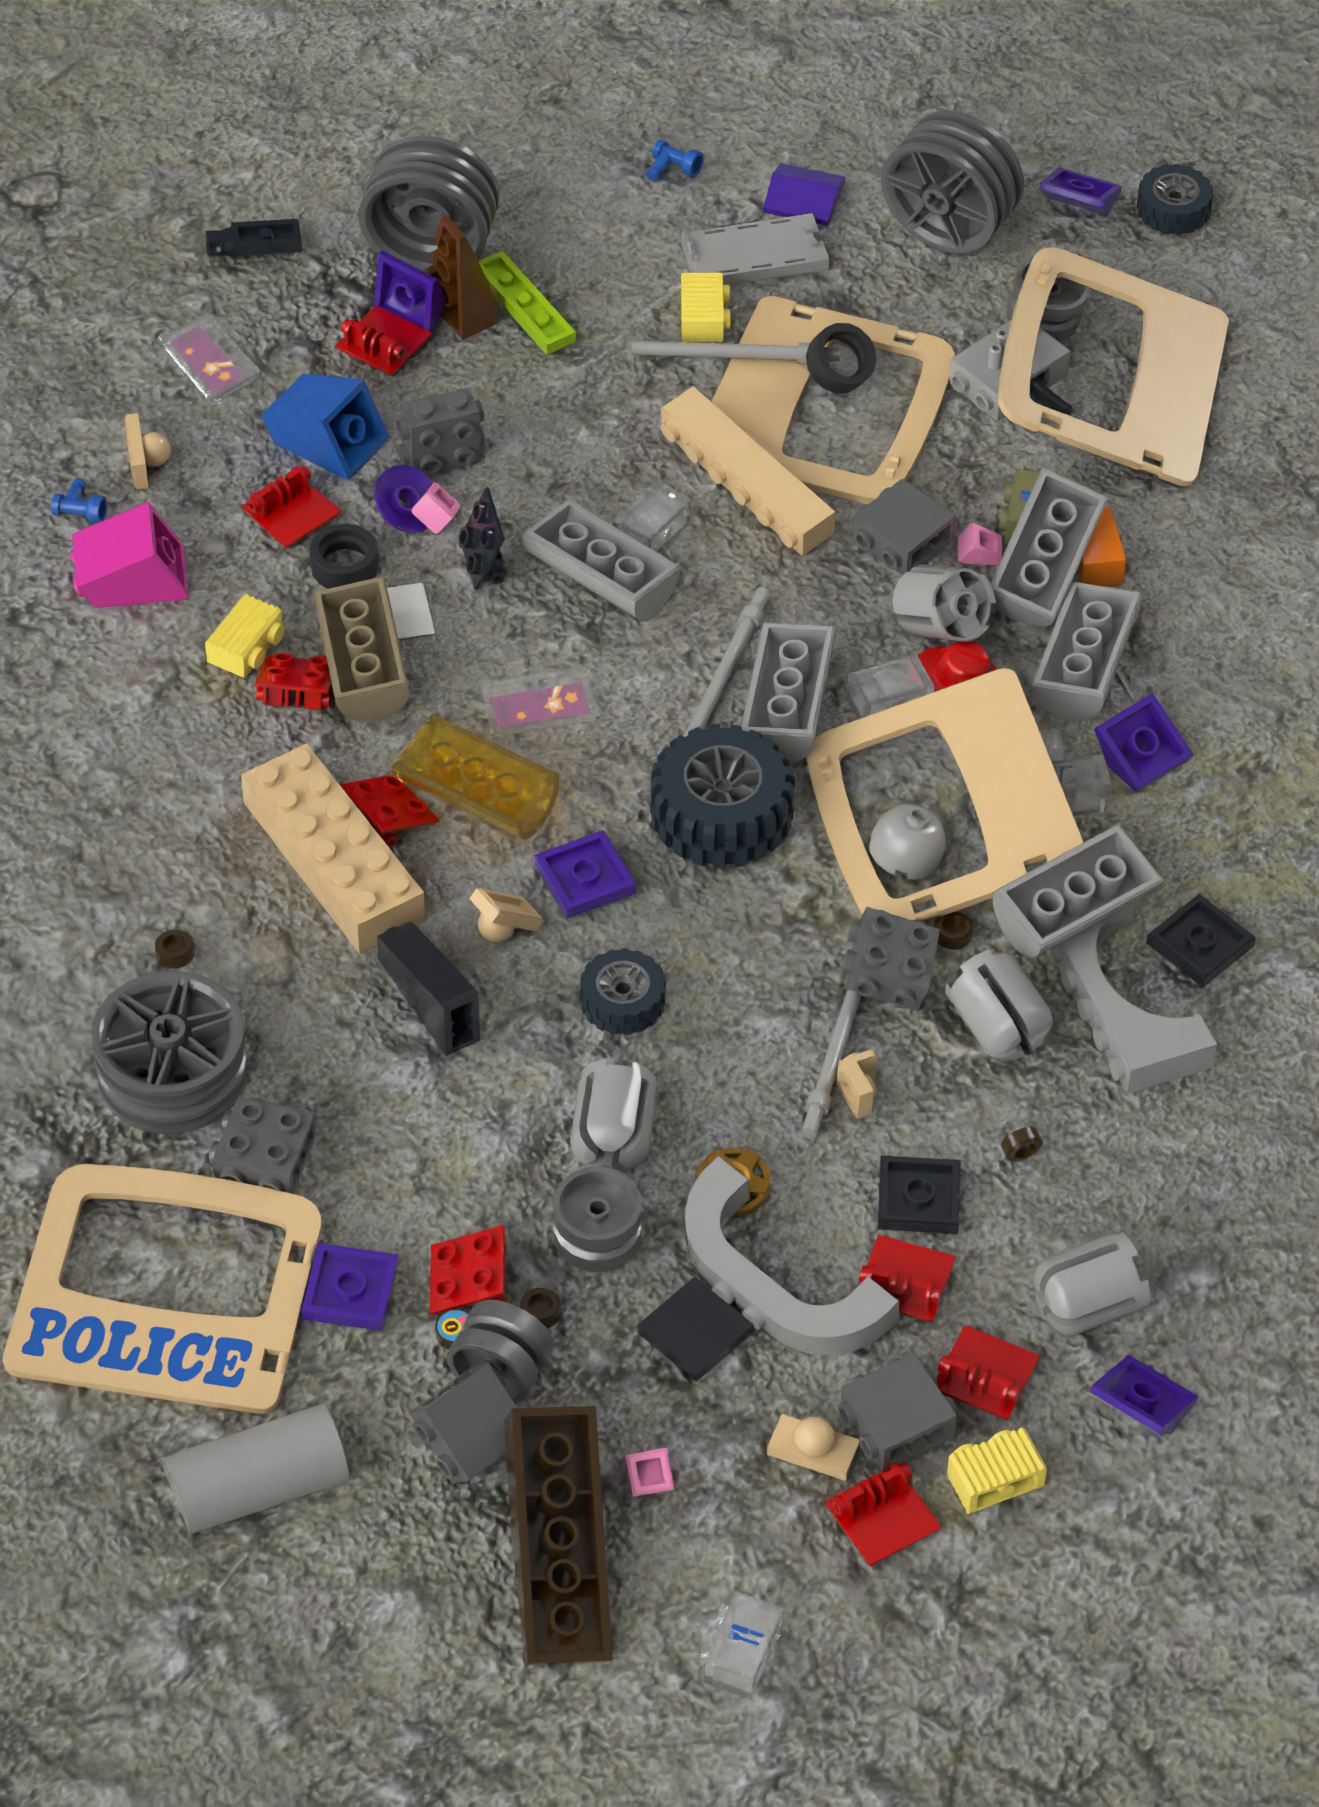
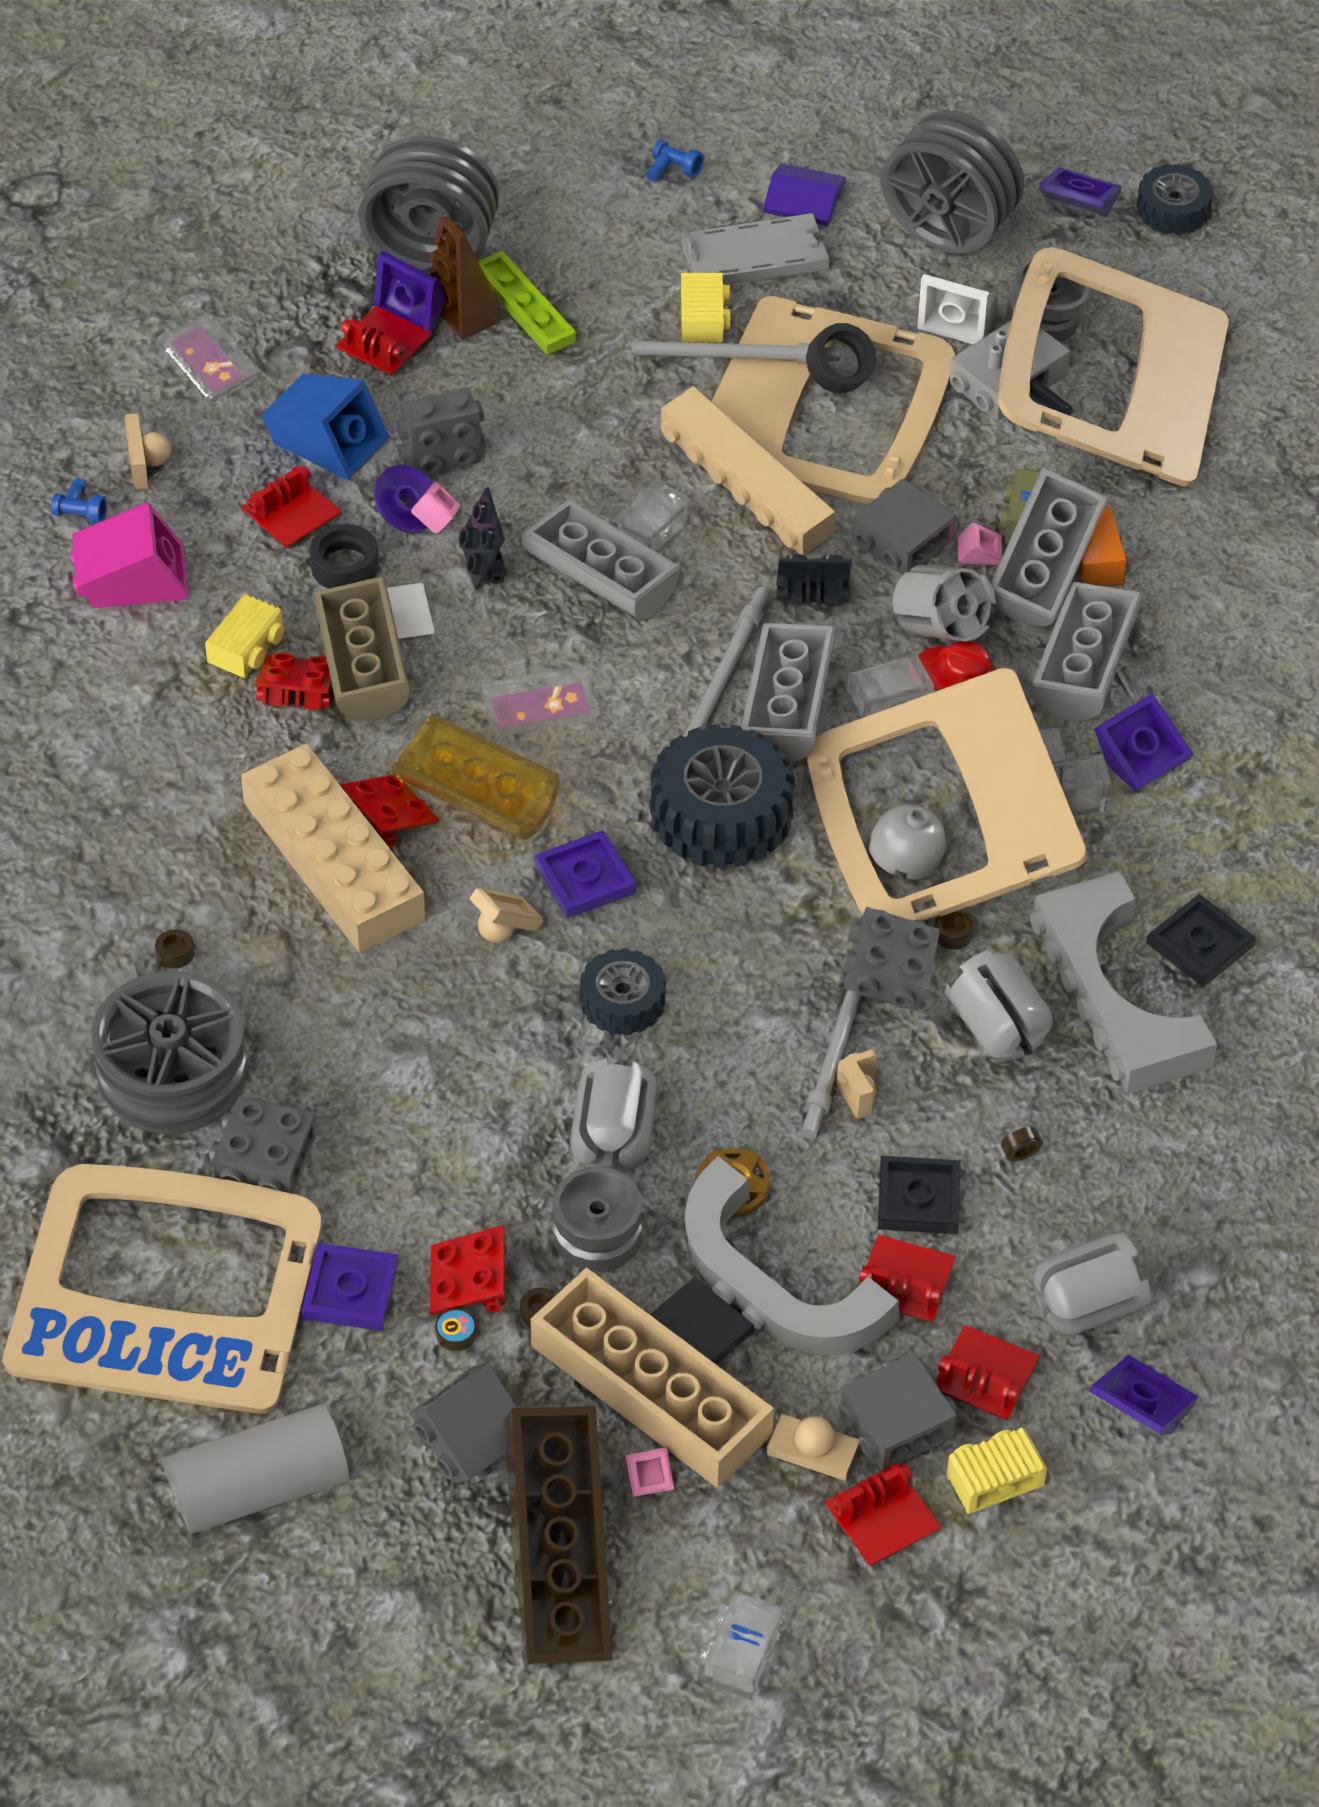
(255, 238): black hinge -> none
(431, 986): black slope -> none
(507, 1341): flat silver wheel -> none
(652, 1377): none -> tan brick
(798, 571): none -> black hinge
(955, 310): none -> white slope
(1074, 892): light grey brick -> none

